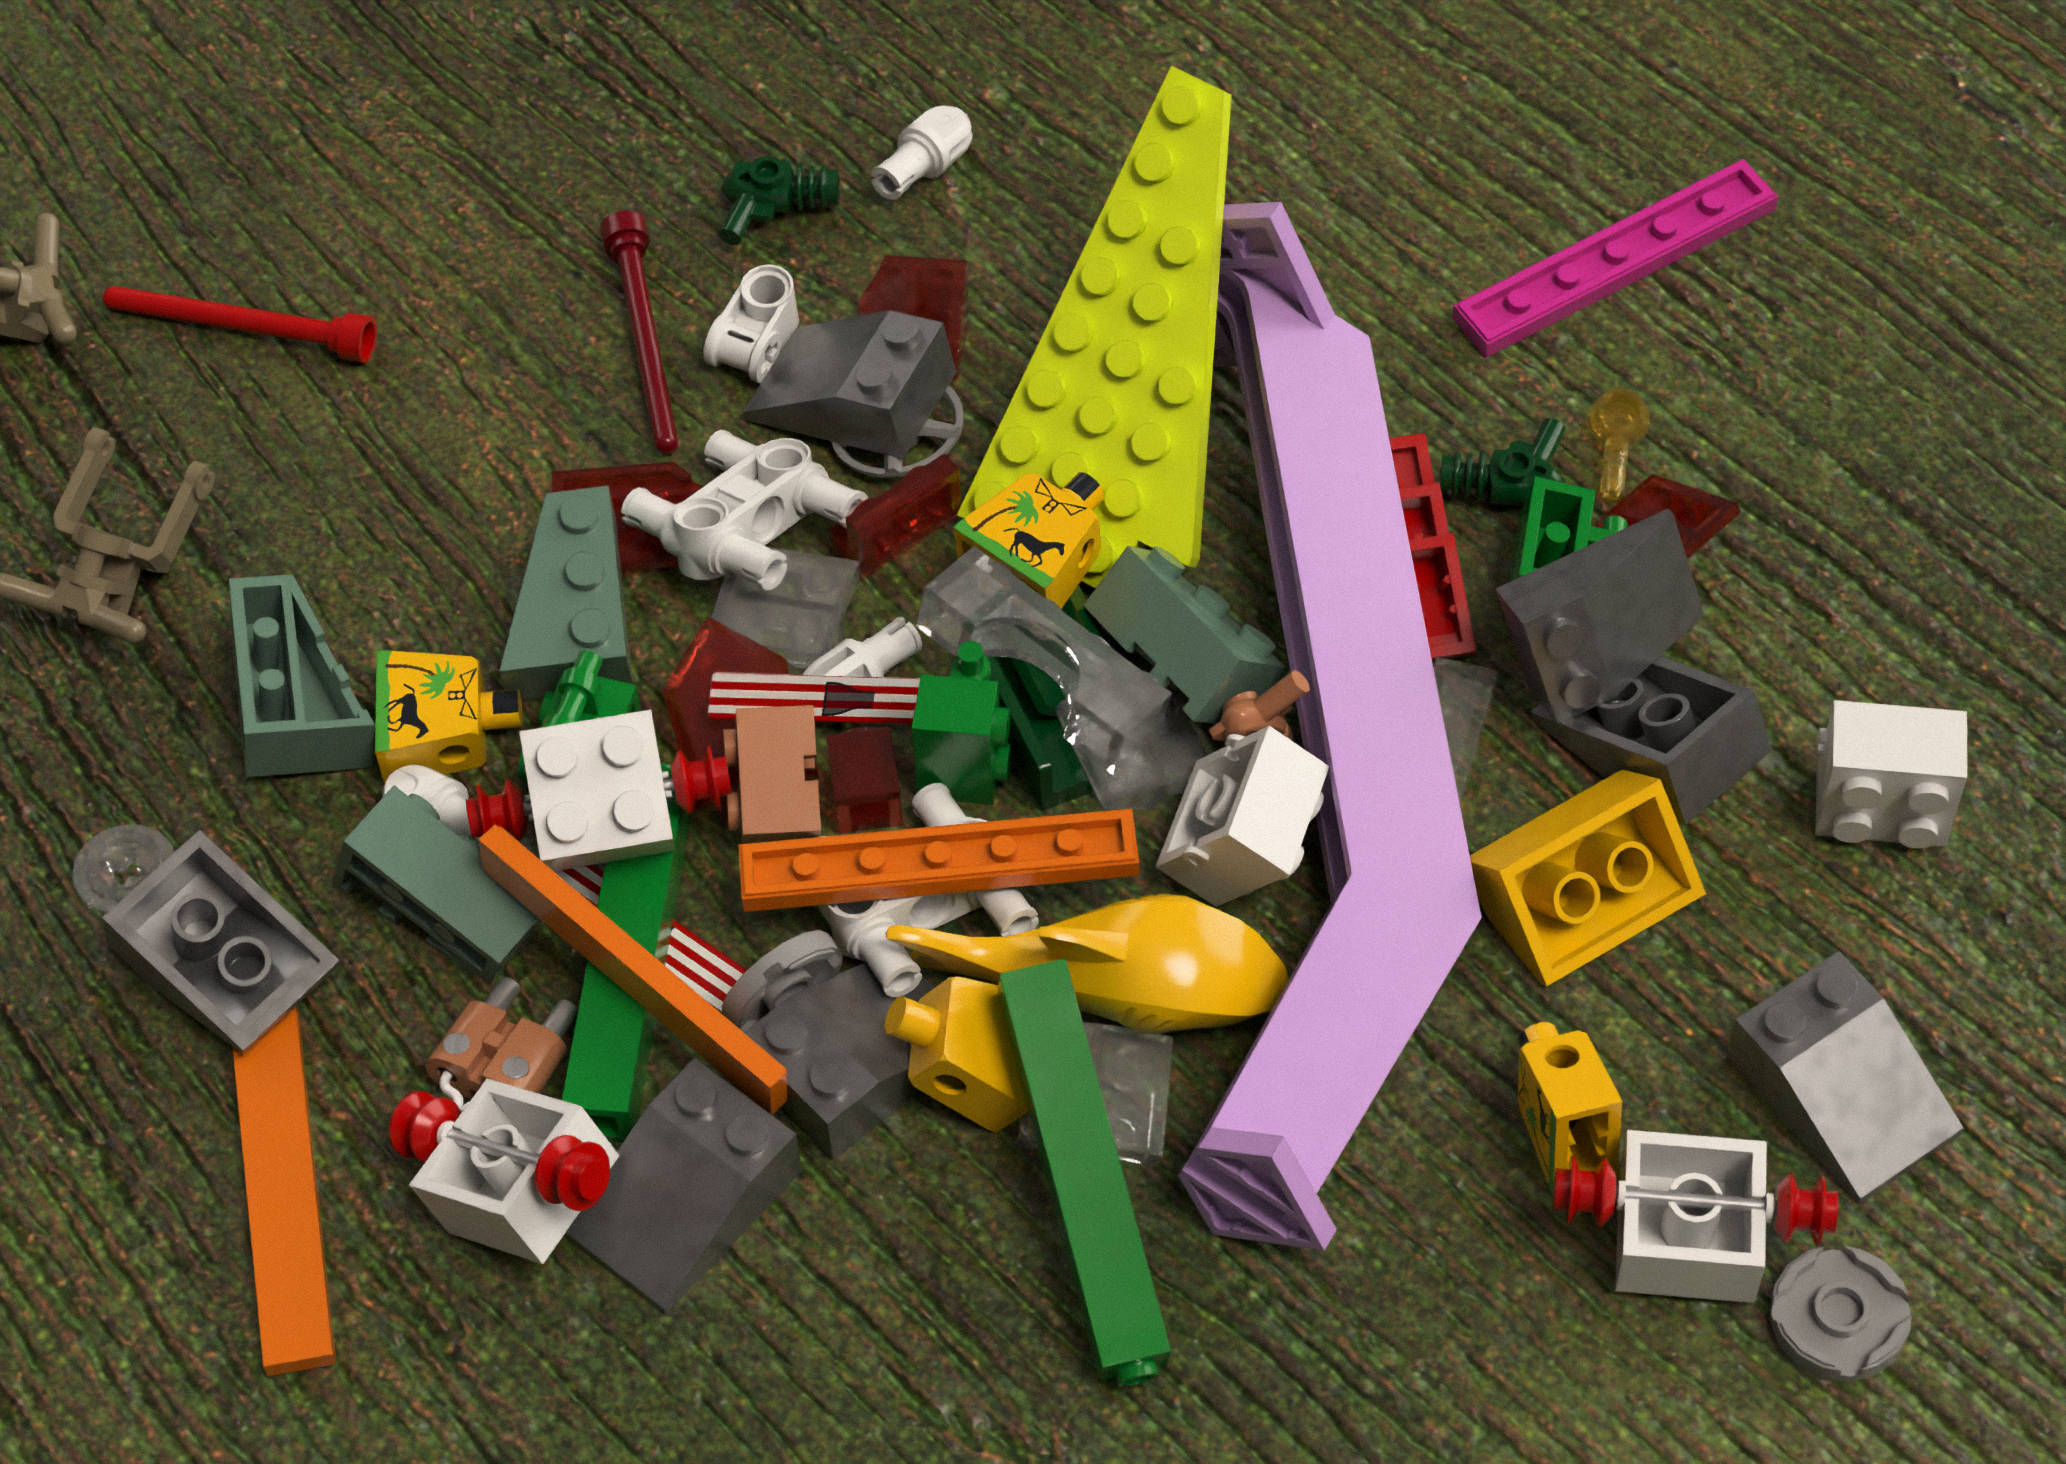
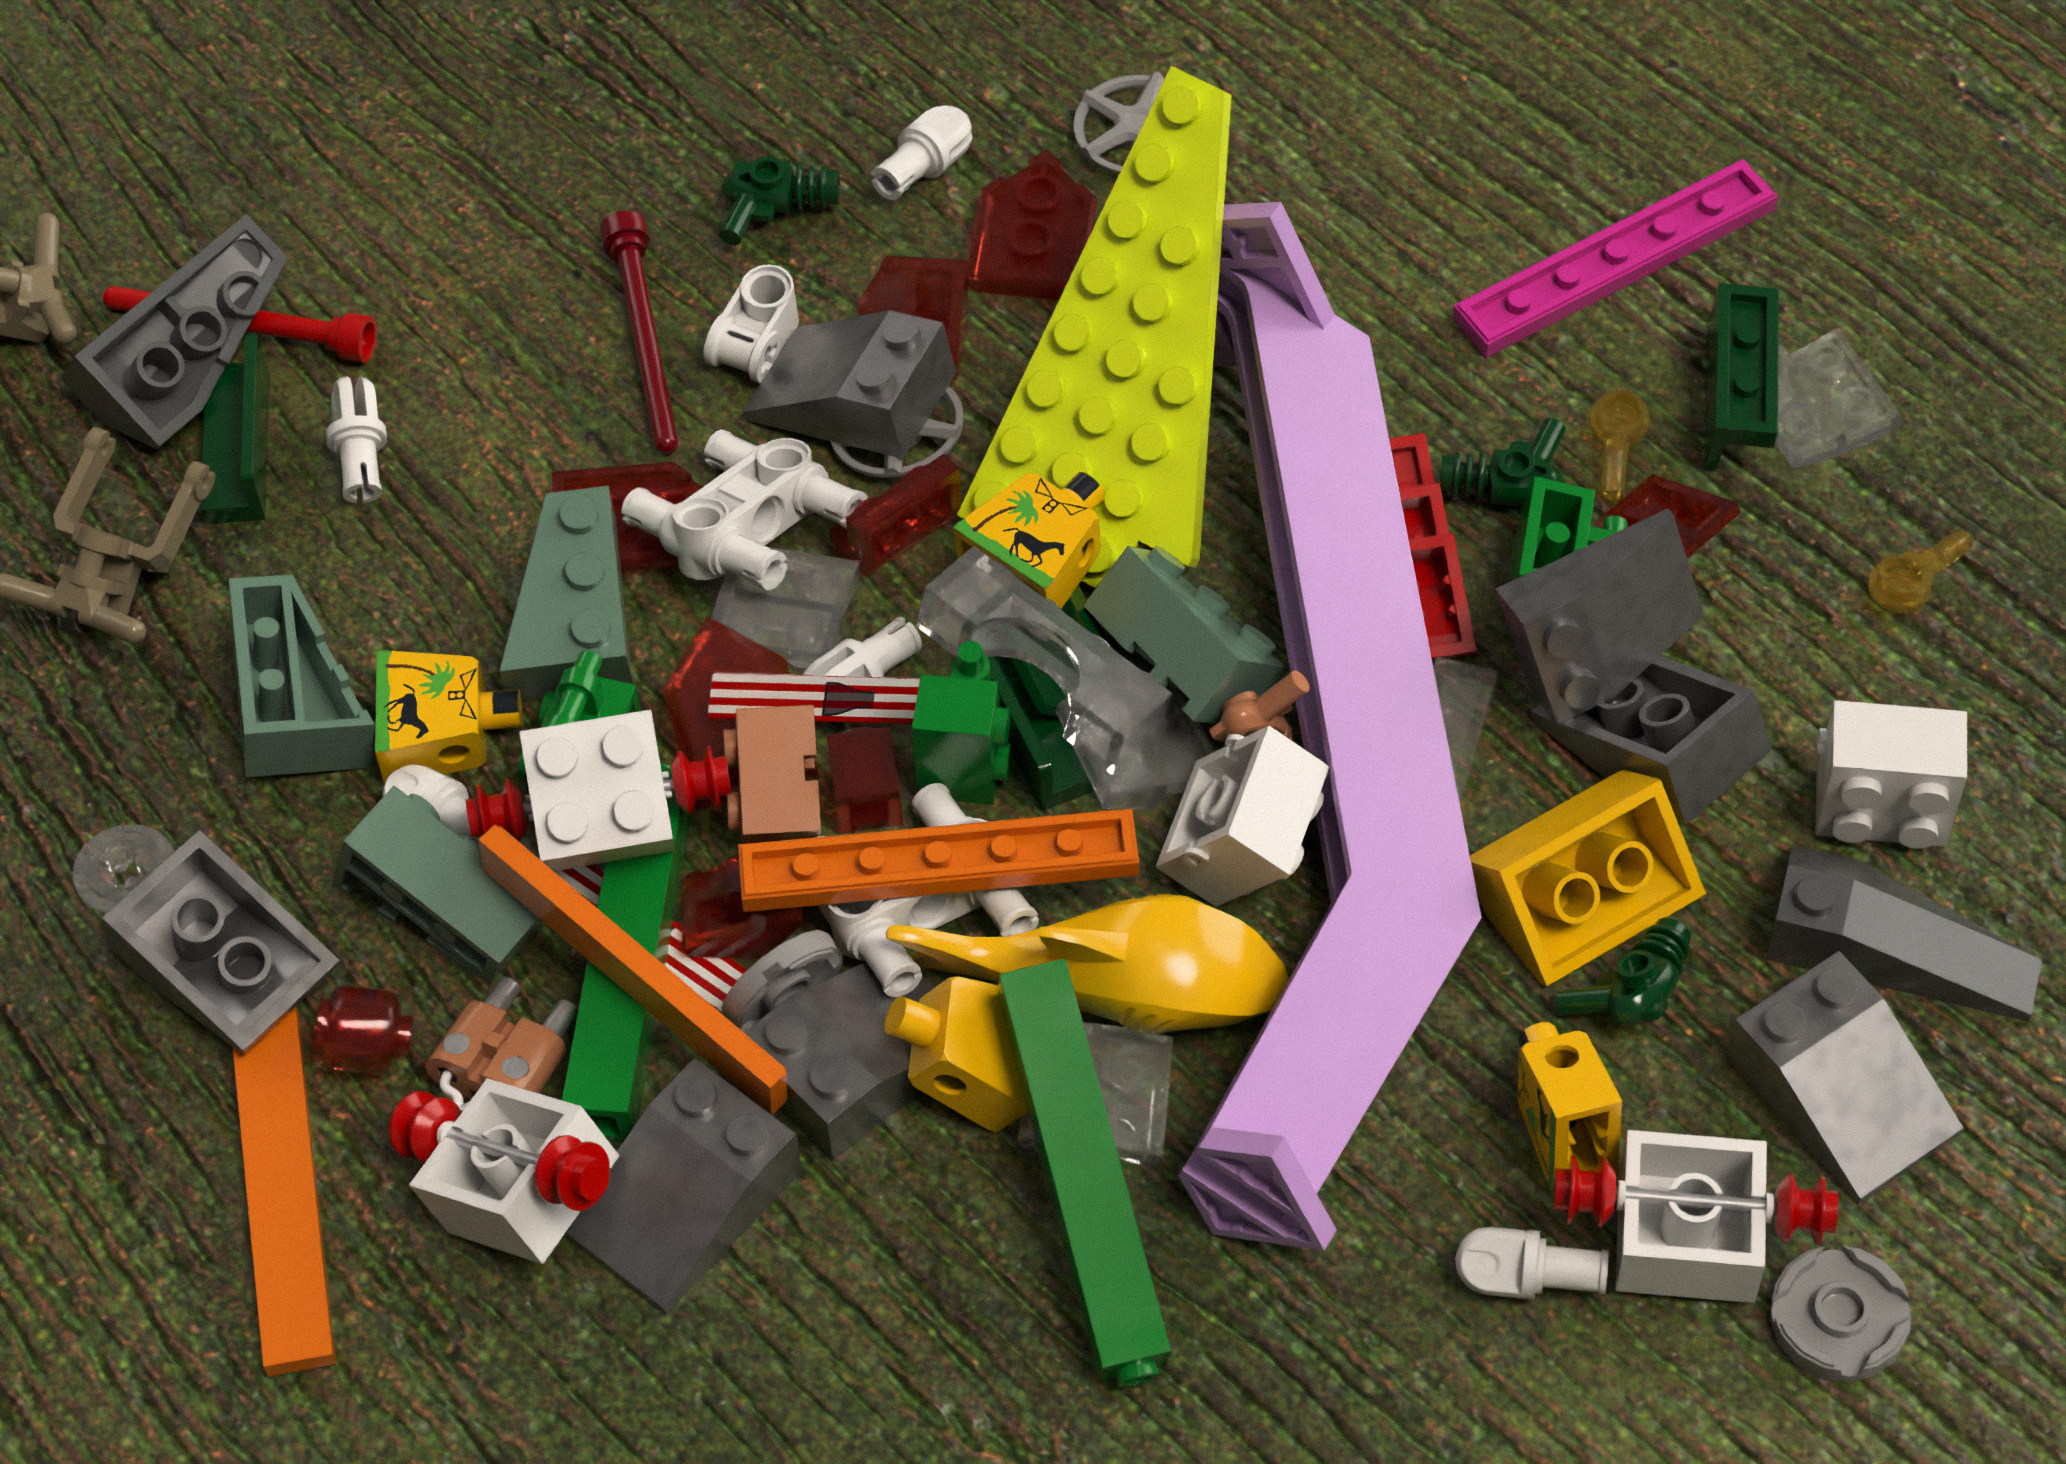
(172, 347): none -> dark grey wedge
(238, 440): none -> dark green panel
(356, 437): none -> white arm
(361, 1030): none -> clear red head
(716, 920): none -> clear red slope
(1030, 231): none -> clear red tile
(1126, 119): none -> light grey wheel
(1521, 1264): none -> white arm
(1641, 980): none -> dark green piece
(1741, 370): none -> dark green panel
(1828, 402): none -> clear slope
(1896, 937): none -> dark grey wedge
(1904, 580): none -> clear yellow plate

